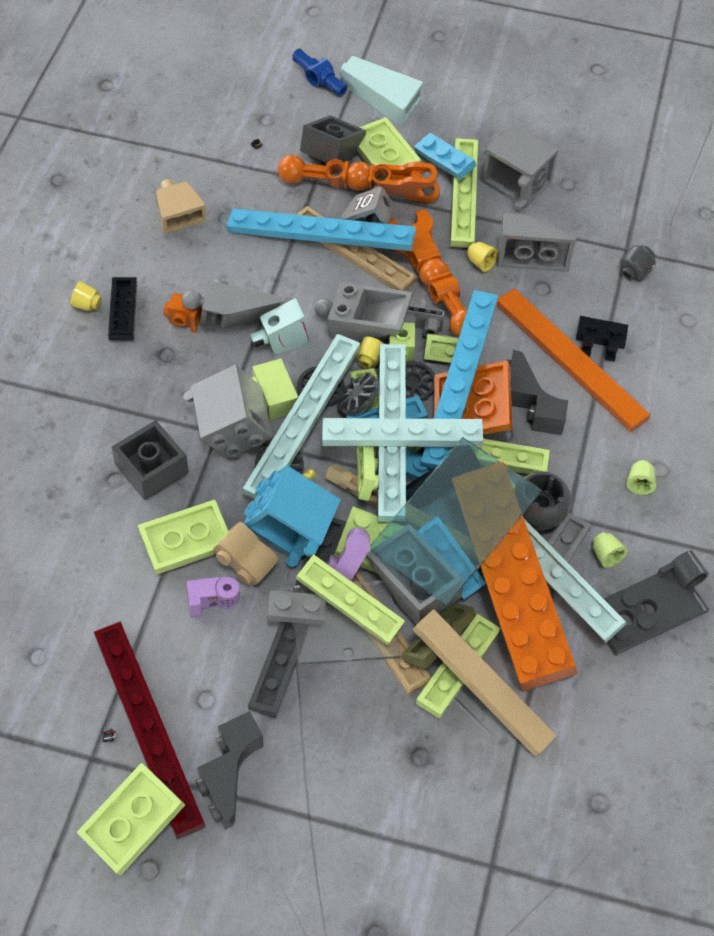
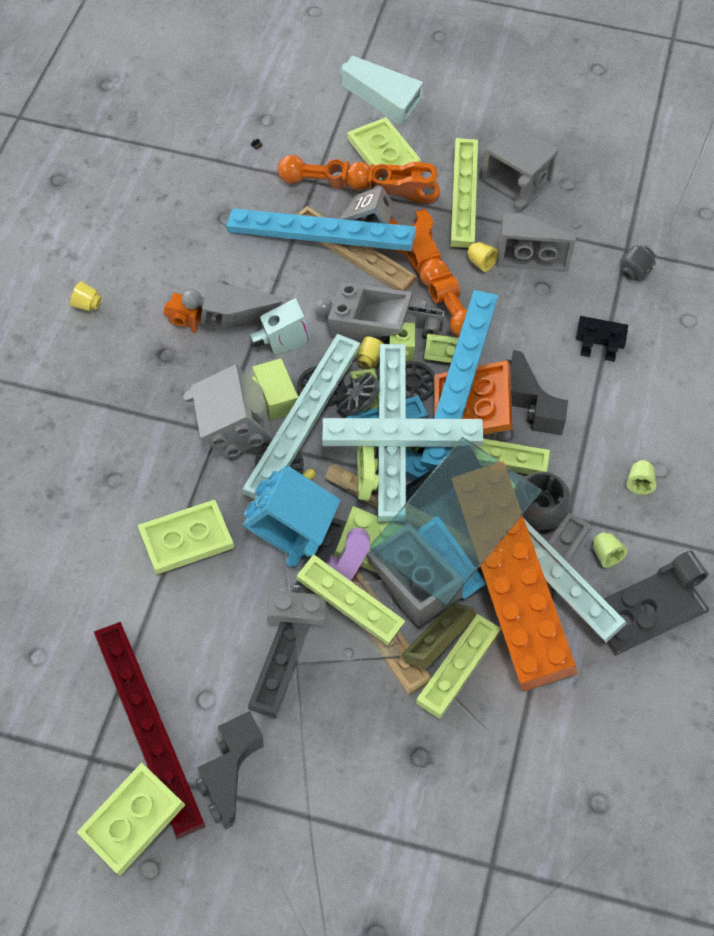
(108, 735): black piece -> none
(122, 308): black plate -> none
(150, 459): dark grey brick -> none
(179, 206): tan torso -> none
(212, 593): lavender leg -> none
(245, 554): tan brick -> none
(319, 72): blue pin -> none
(331, 139): dark grey slope -> none
(445, 156): medium azure plate -> none
(484, 683): tan tile -> none
(573, 360): orange tile -> none

